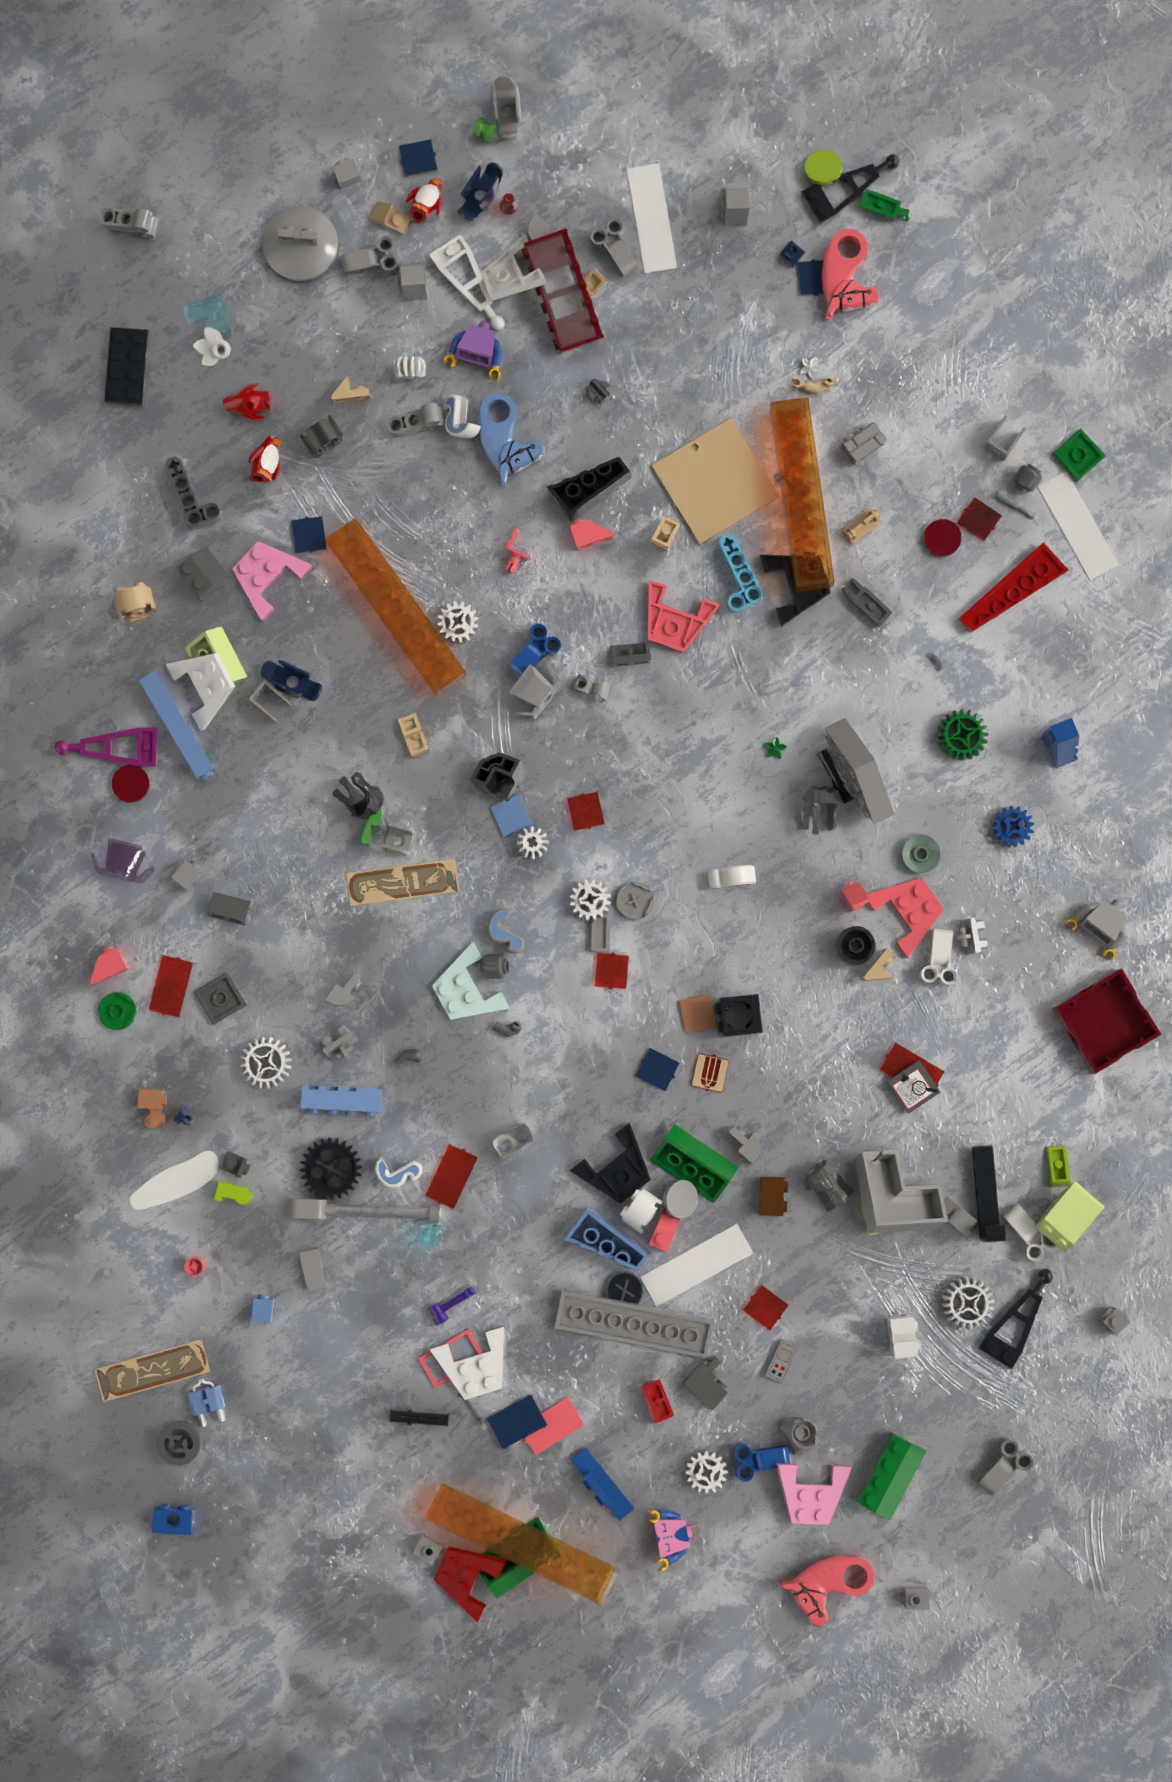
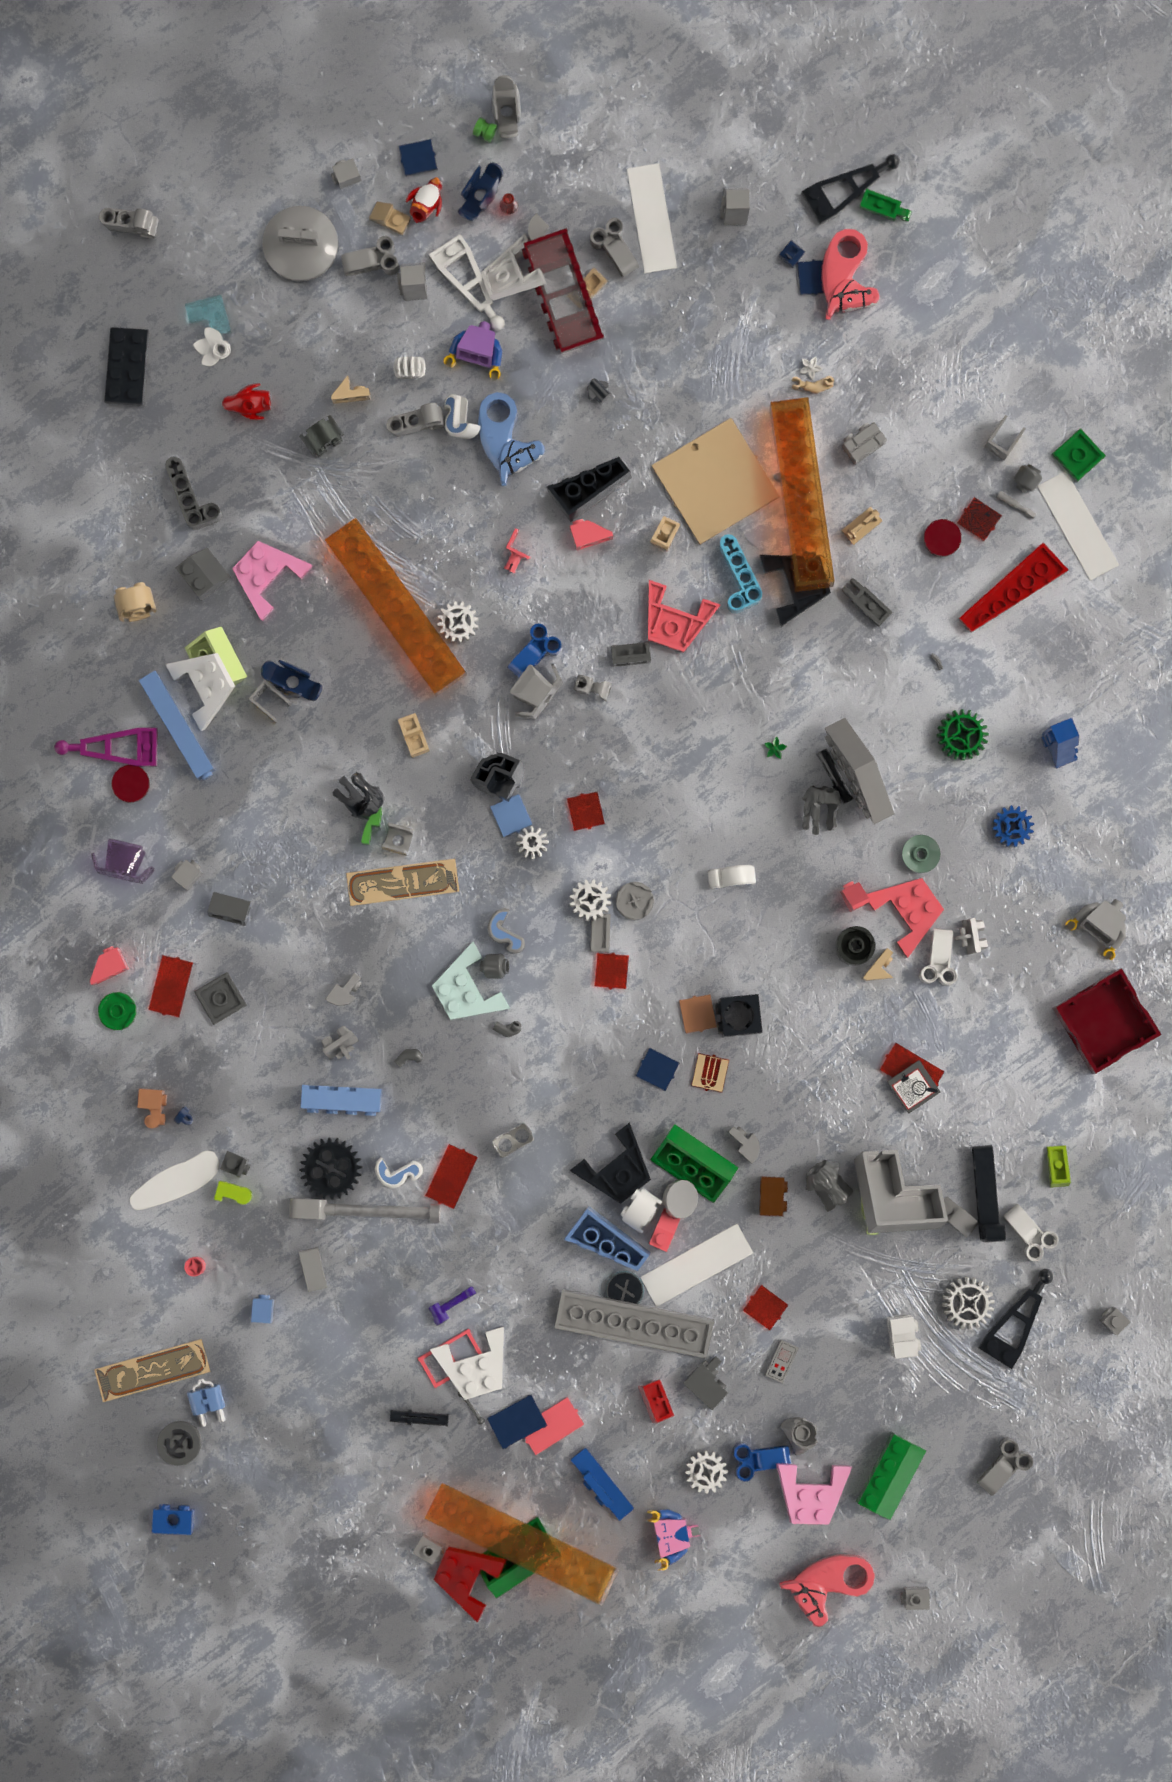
(265, 461): animal -> none
(270, 1054): white gear -> none
(309, 534): dark blue piece -> none
(430, 1236): clear light blue brick -> none
(823, 167): lime tile -> none
(1069, 1216): yellowish green slope -> none

